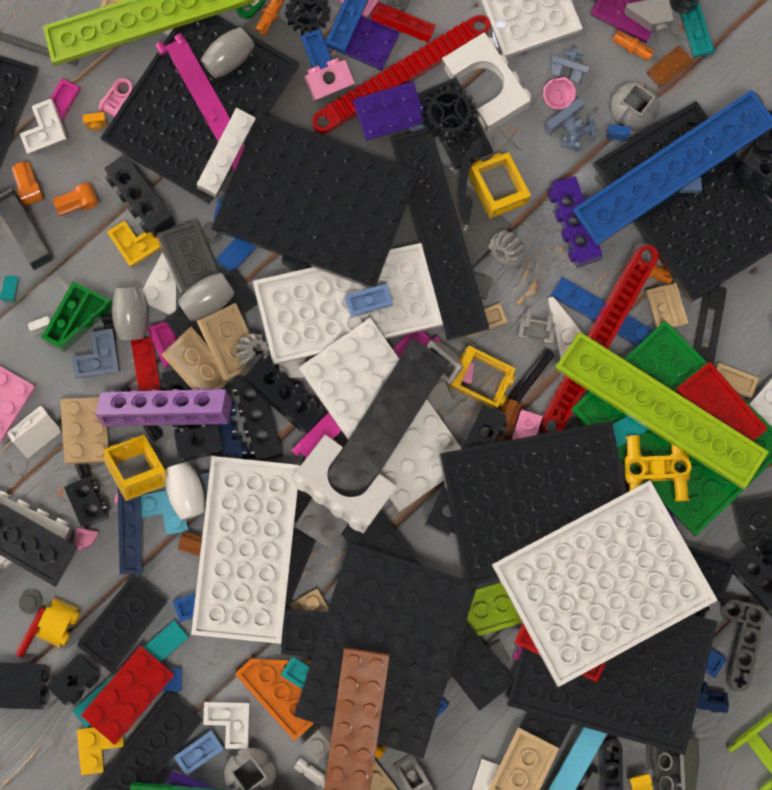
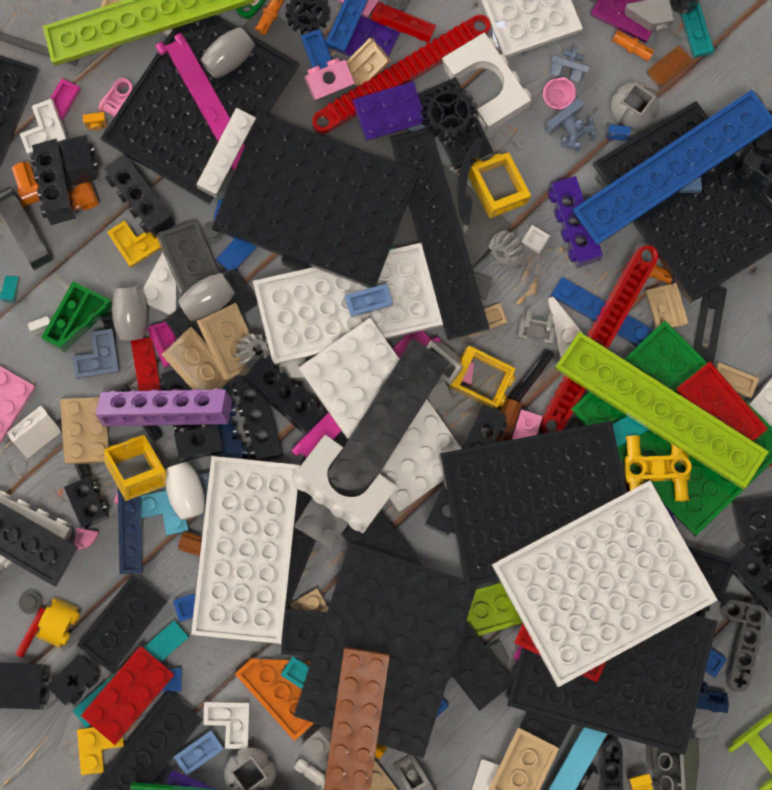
(53, 182): none -> black brick
(79, 160): none -> black brick
(367, 62): none -> tan plate
(535, 239): none -> white tile

